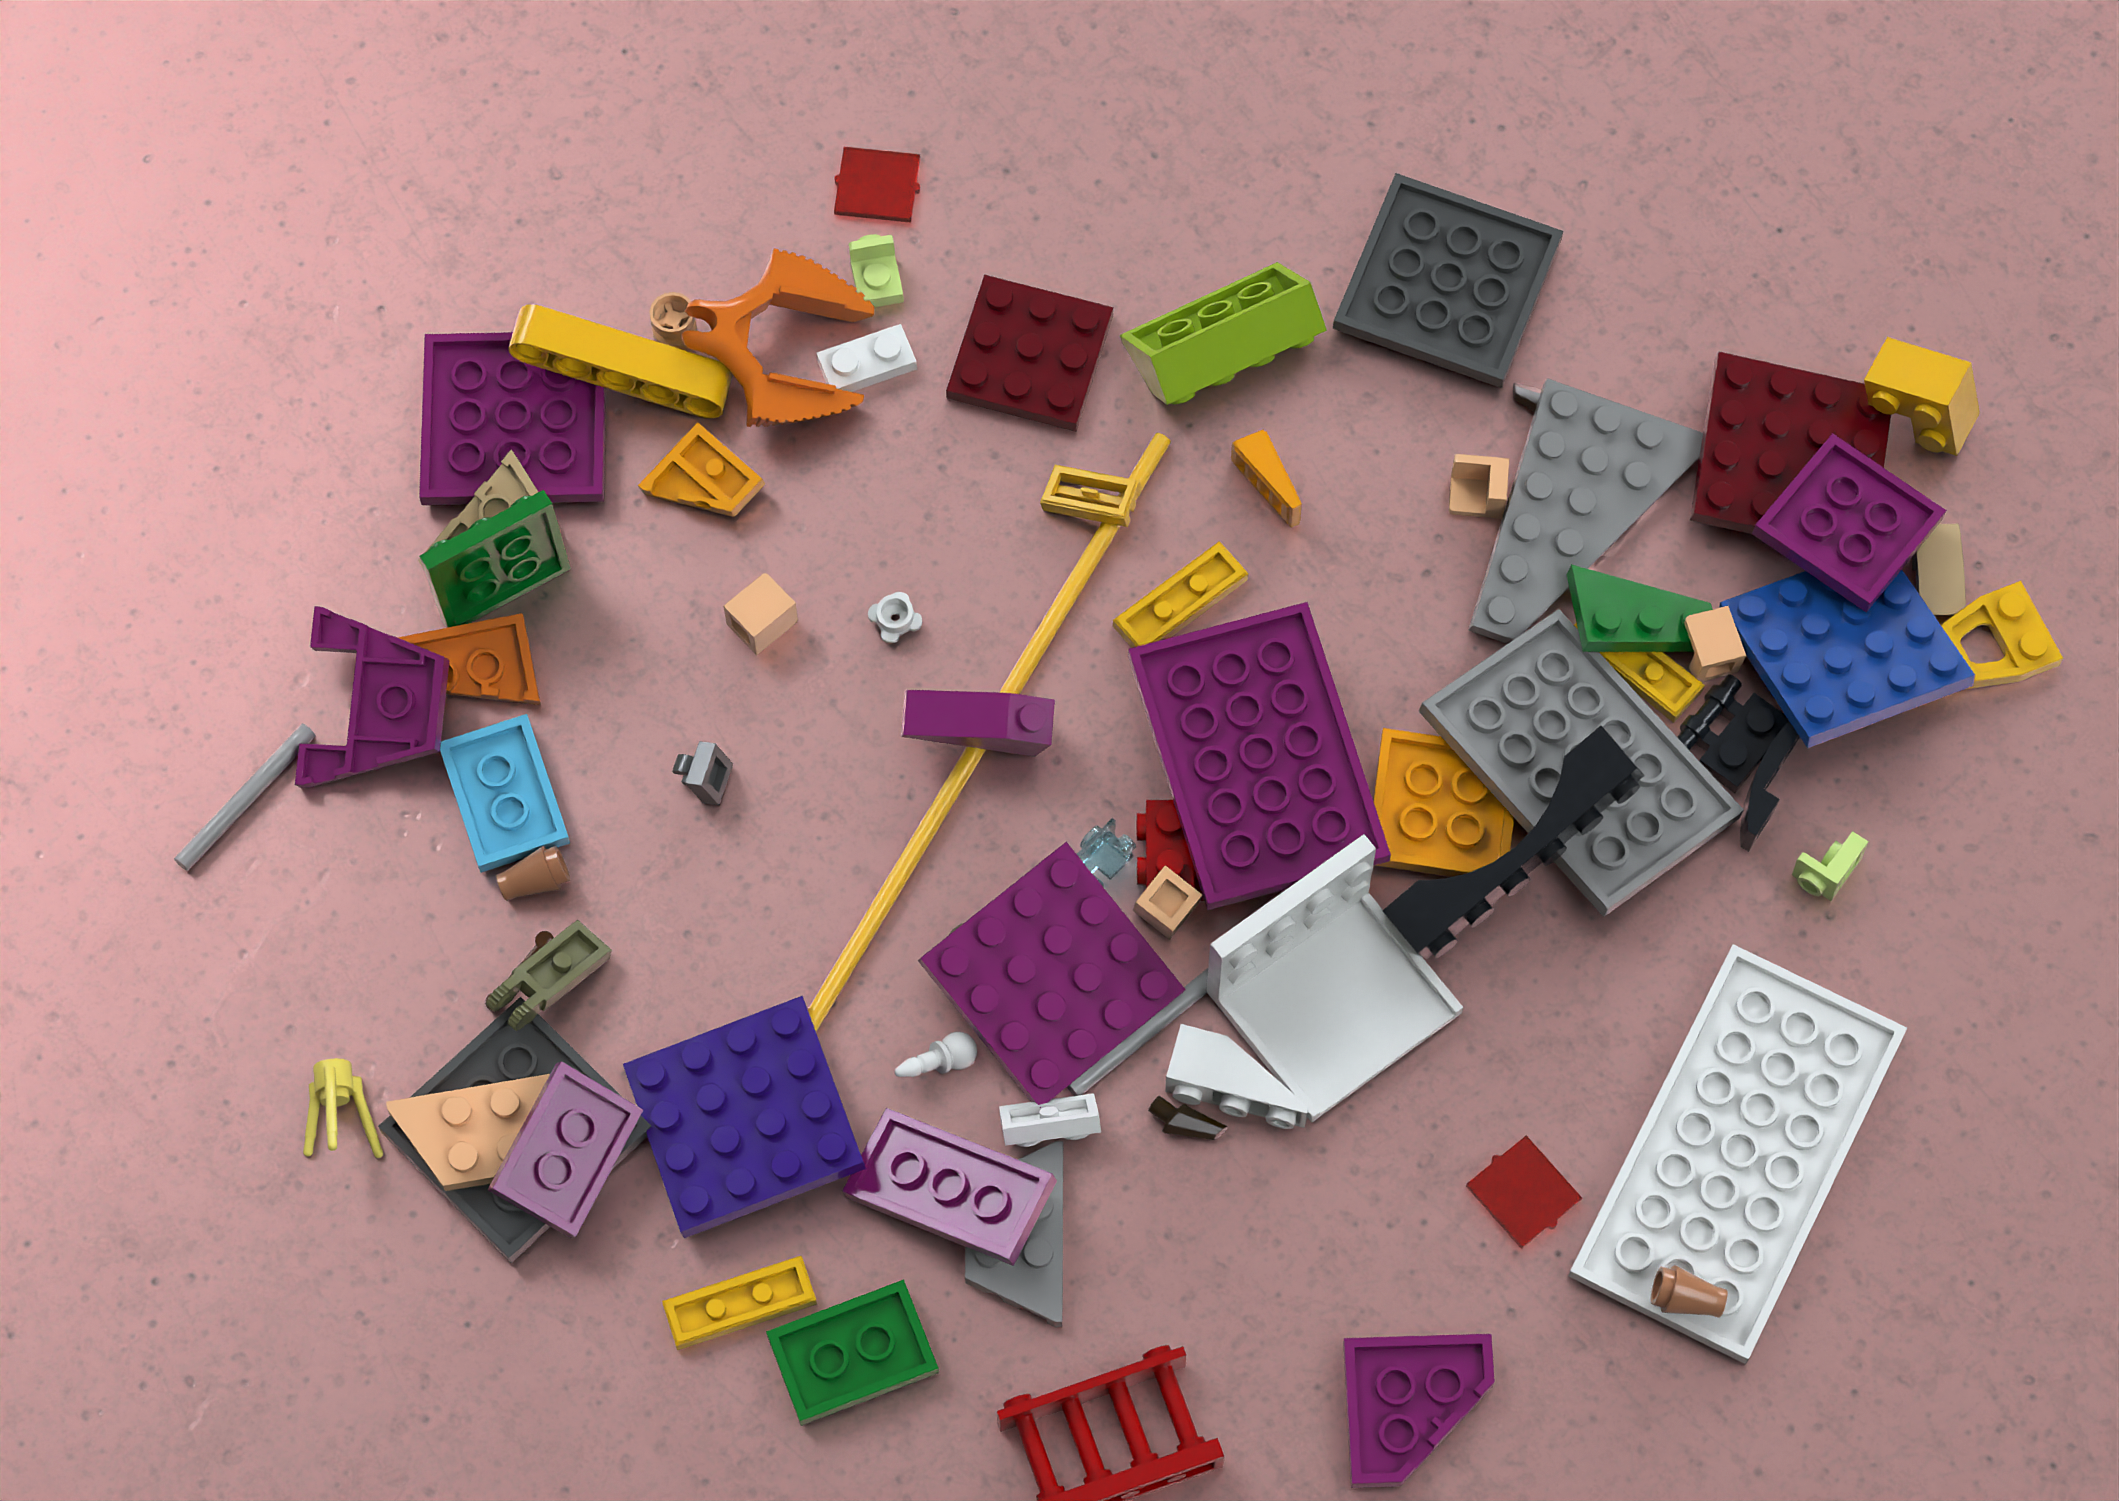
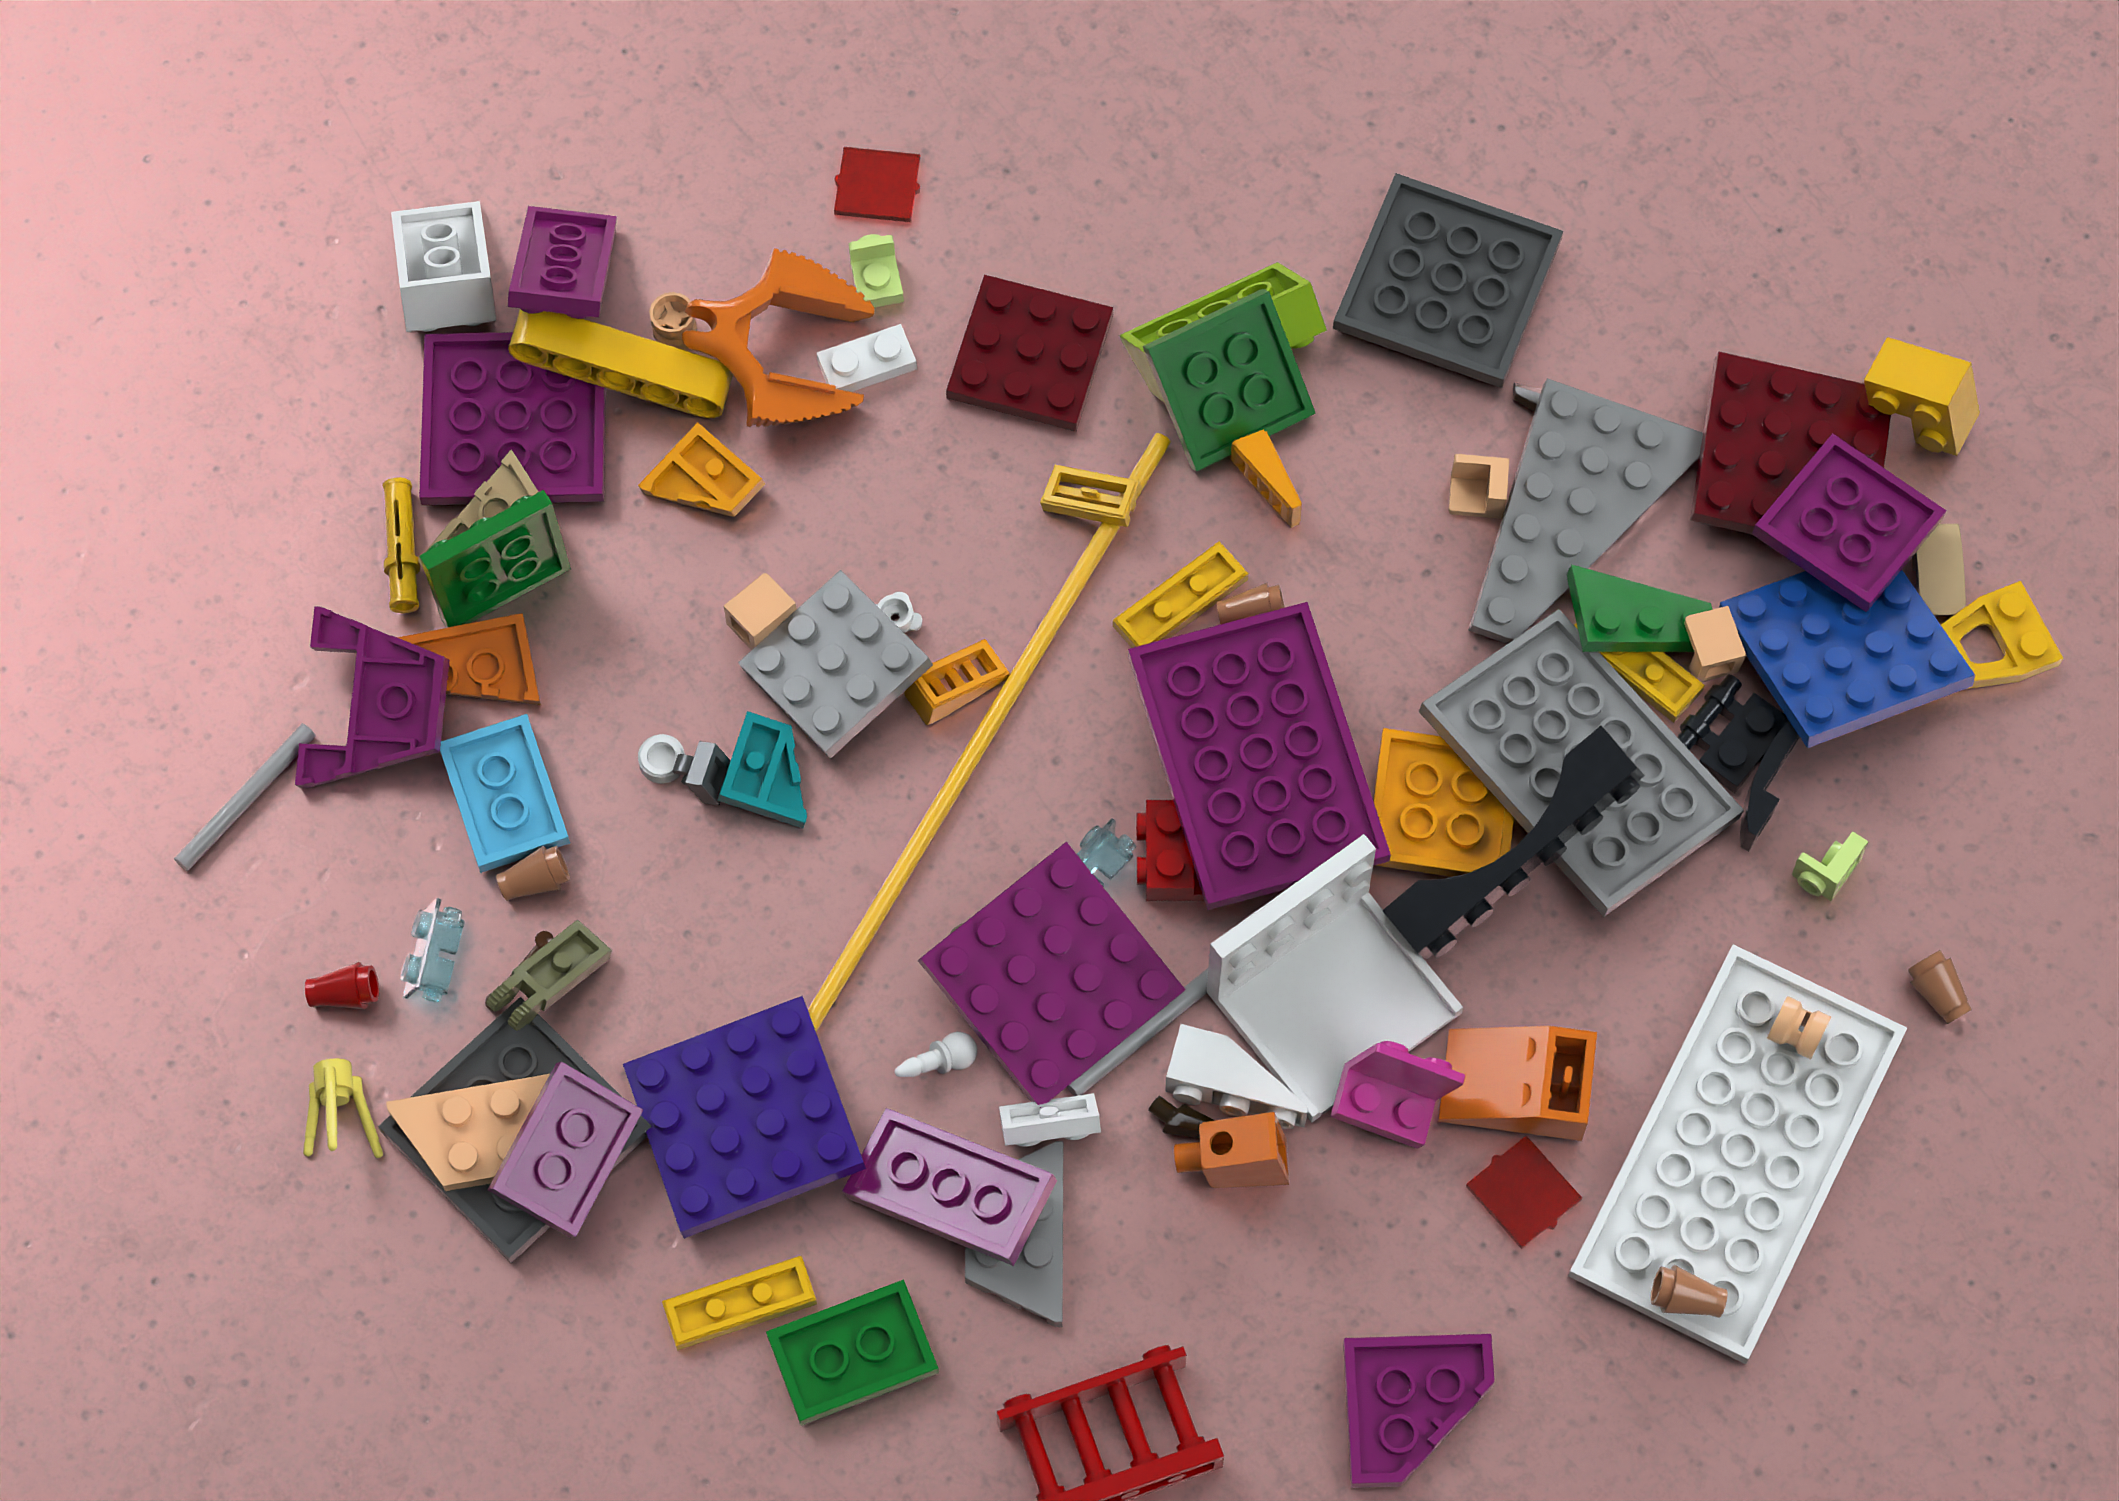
(346, 987): none -> red cone
(401, 561): none -> yellow pin
(424, 968): none -> clear light blue hinge
(443, 267): none -> white slope
(562, 262): none -> magenta plate
(658, 758): none -> white tile
(765, 772): none -> teal wing
(835, 664): none -> light grey plate
(931, 697): none -> light orange slope
(980, 720): magenta slope -> none
(1167, 902): light nougat panel -> none
(1229, 378): none -> green plate
(1237, 1152): none -> orange torso
(1250, 603): none -> nougat cone
(1393, 1092): none -> dark pink bracket
(1521, 1079): none -> orange slope
(1788, 1022): none -> light nougat wheel
(1940, 986): none -> nougat cone

